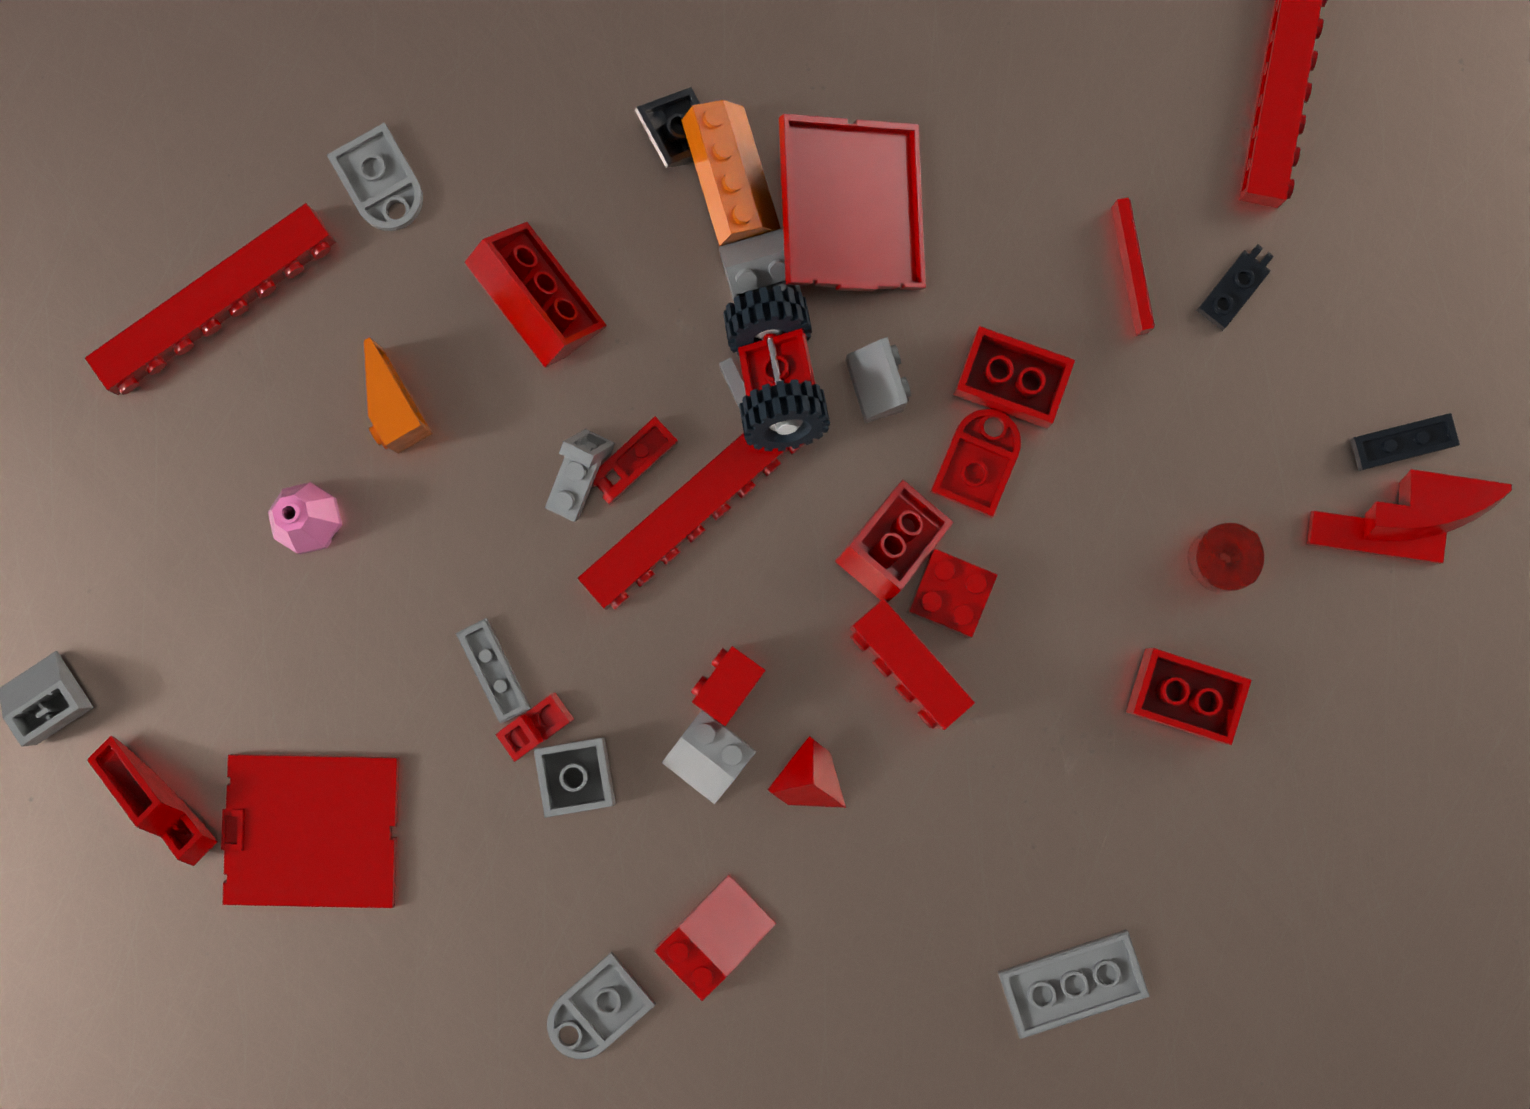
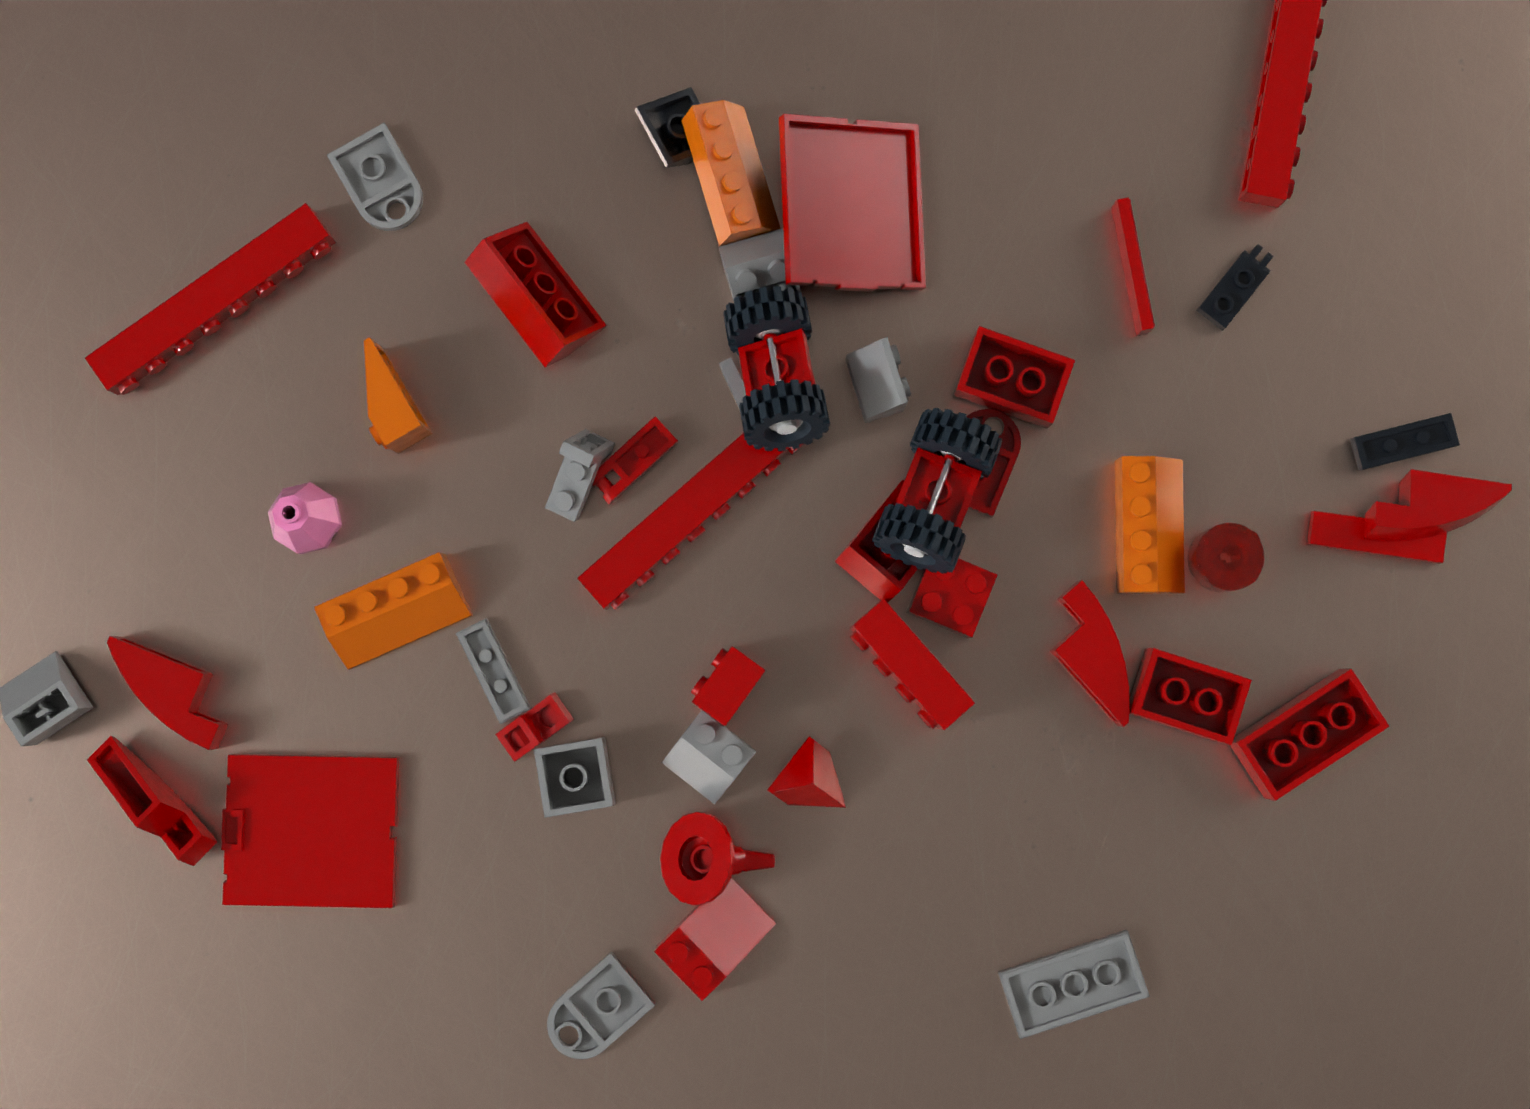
(168, 690): none -> red slope
(393, 610): none -> orange slope
(701, 858): none -> red piece
(937, 491): none -> black plate
(1094, 653): none -> red slope
(1149, 525): none -> orange slope
(1308, 734): none -> red brick

